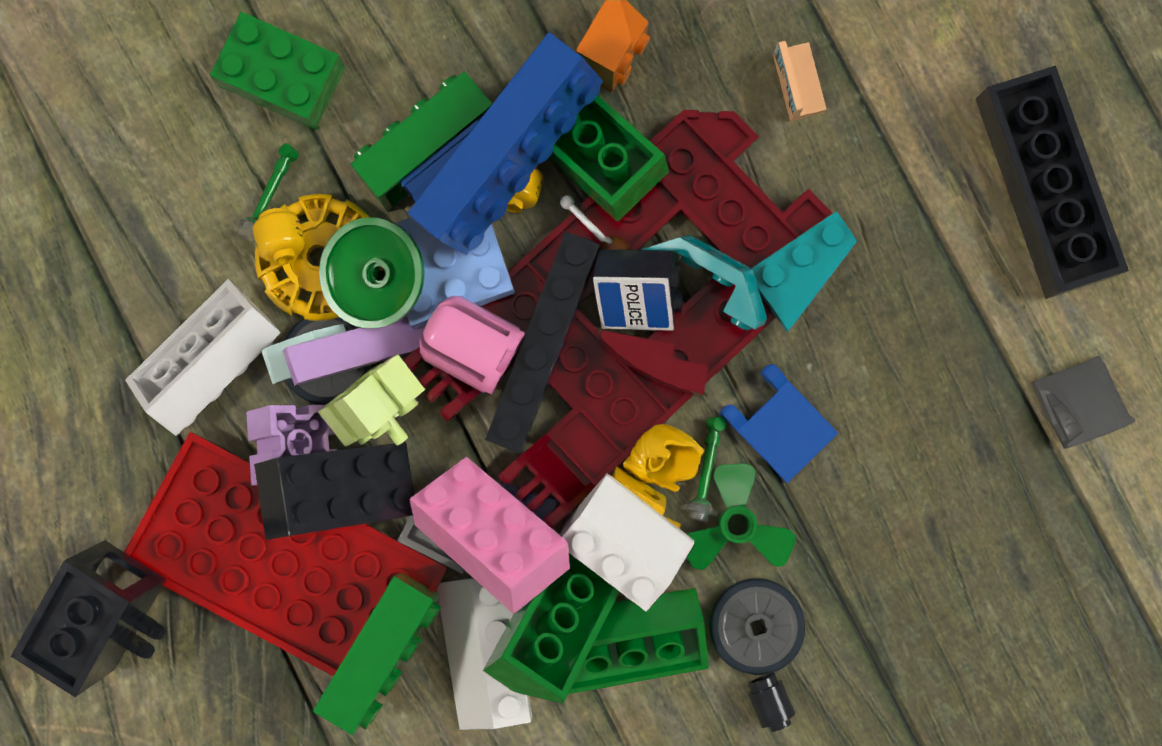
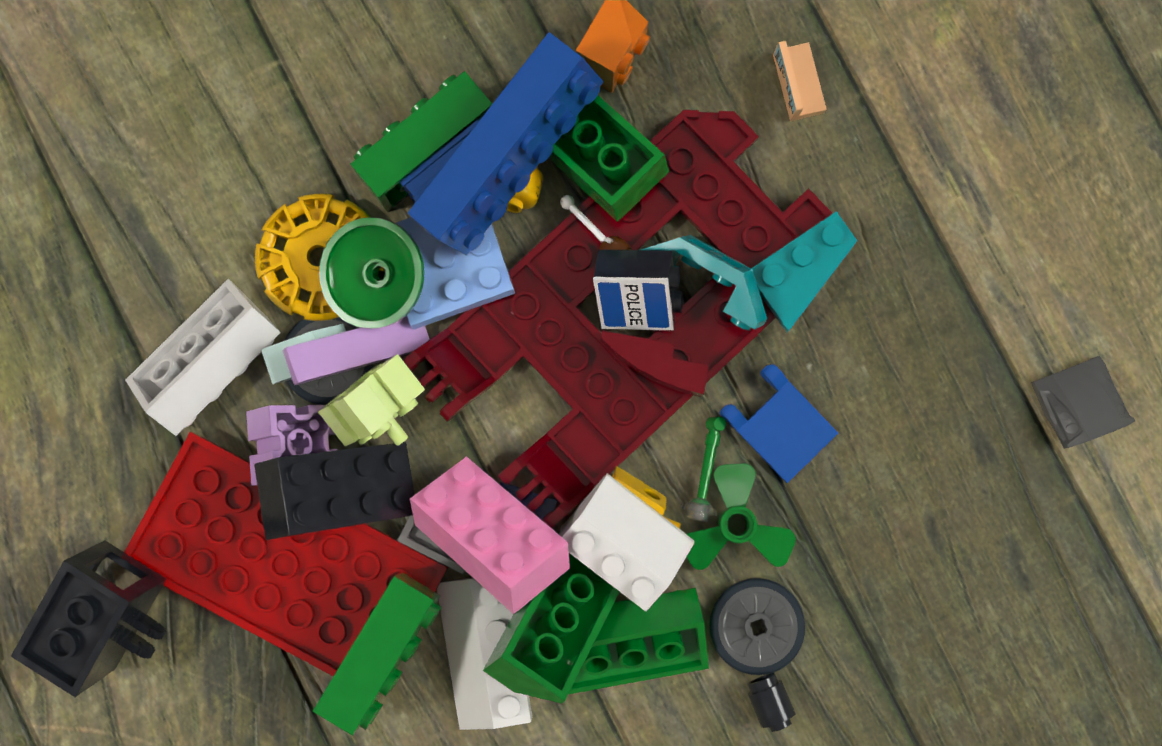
(277, 70): green brick -> none
(278, 236): yellow head -> none
(281, 167): green piece -> none
(470, 343): bright pink cylinder -> none
(543, 343): black brick -> none
(664, 457): yellow hair -> none
(1051, 182): black brick -> none

